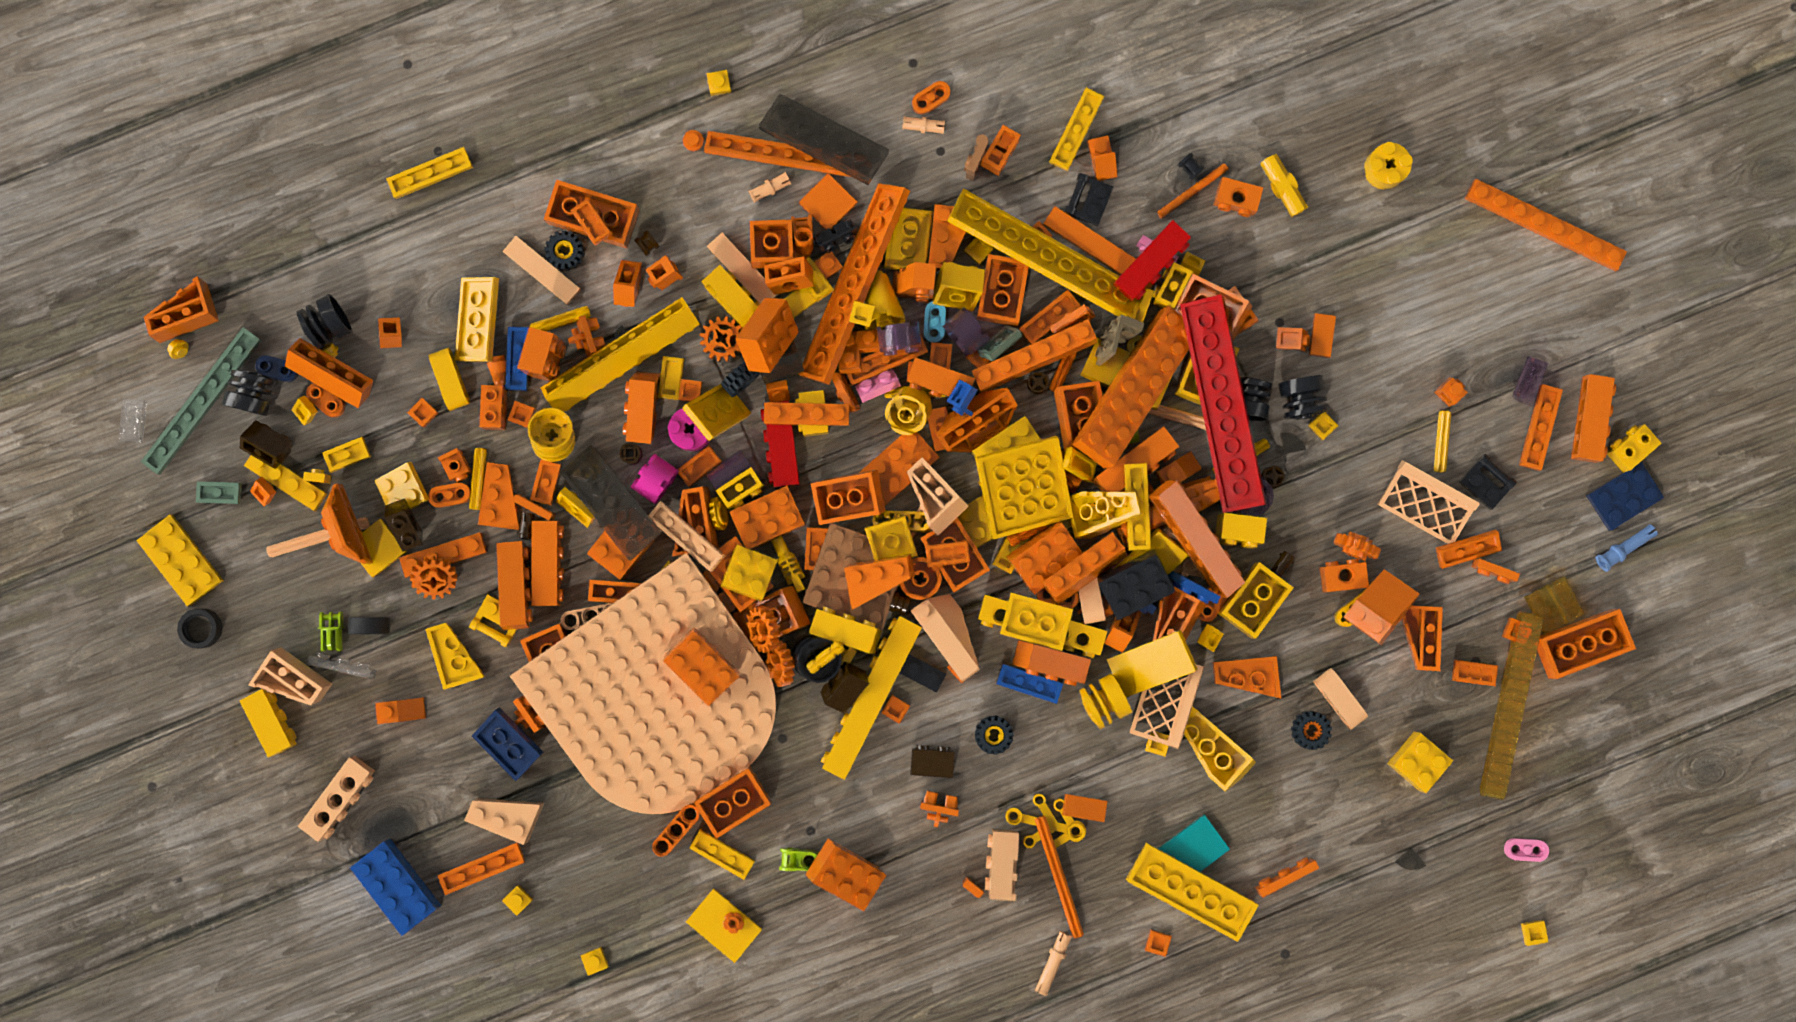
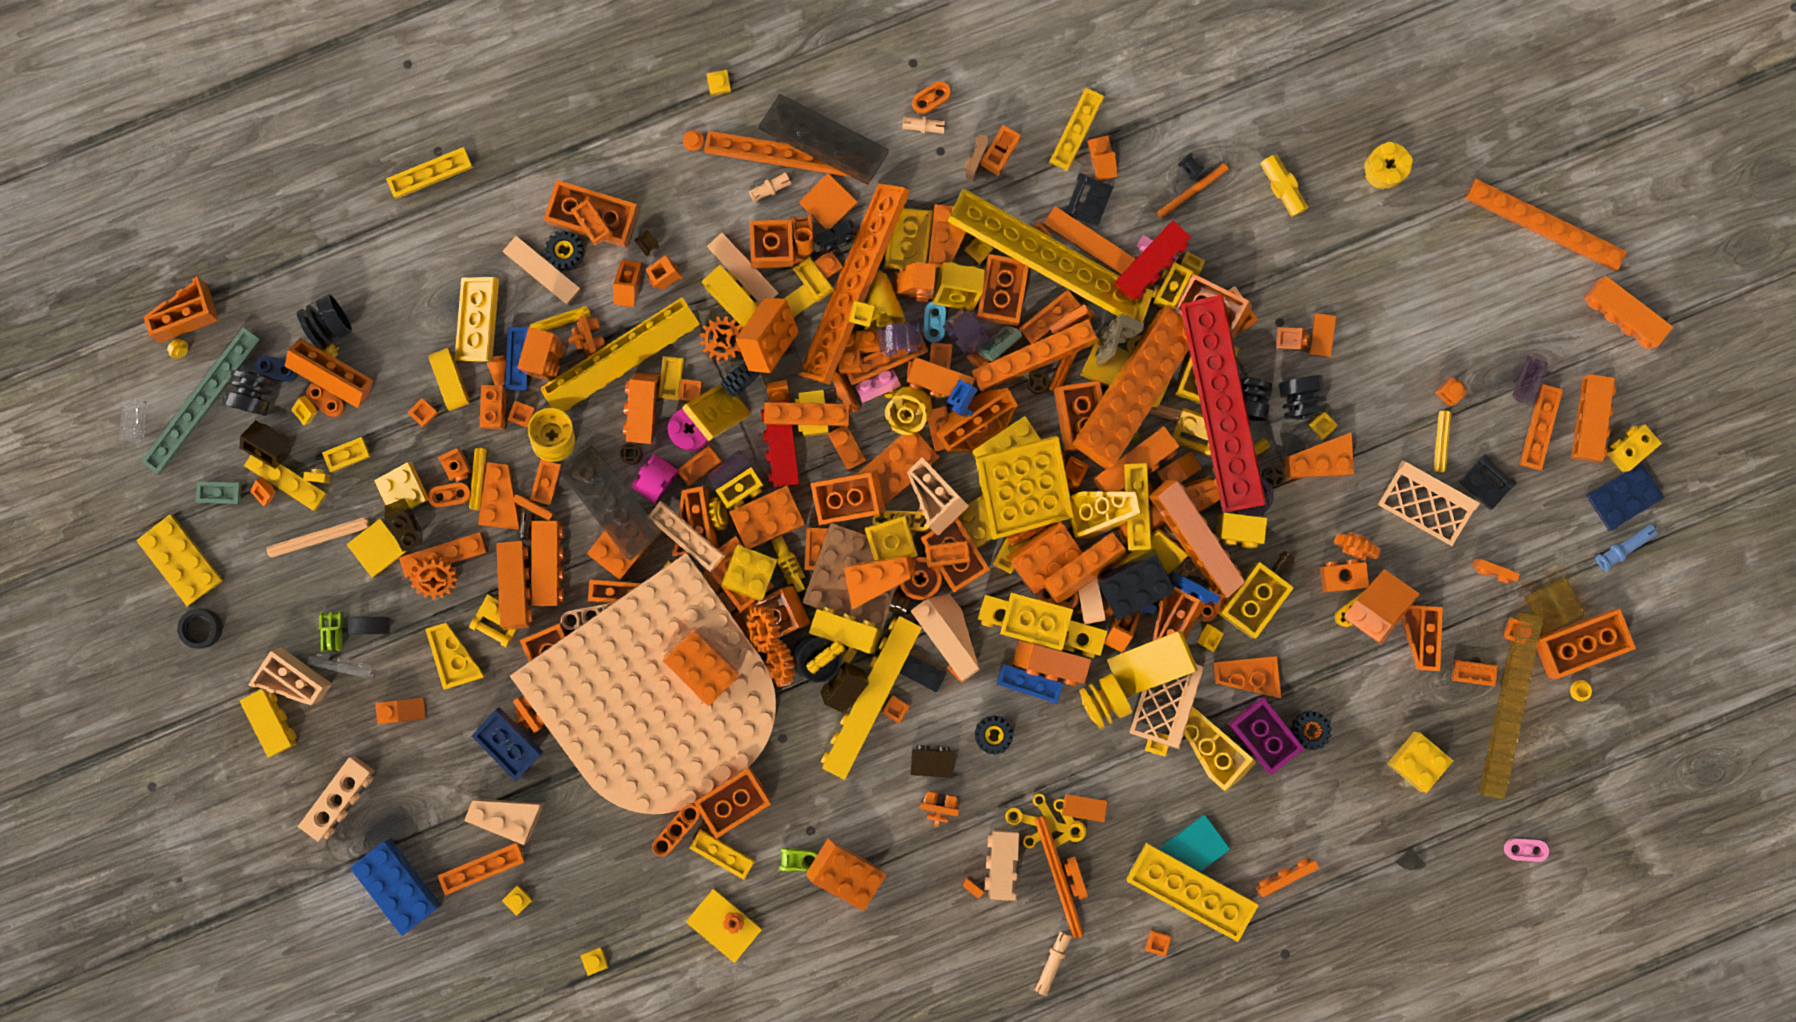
(343, 526): orange wedge -> none
(390, 332): orange brick -> none
(572, 504): yellow plate -> none
(789, 275): orange brick -> none
(846, 447): none -> orange plate
(1072, 869): none -> orange plate
(1079, 465): yellow tile -> none
(1193, 424): none -> yellow plate
(1250, 196): orange brick -> none
(1265, 736): none -> magenta brick
(1324, 460): none -> orange wedge
(1340, 698): light nougat beam -> none
(1468, 549): orange tile -> none
(1534, 932): yellow plate -> none
(1580, 690): none -> yellow plate
(1627, 313): none -> orange brick

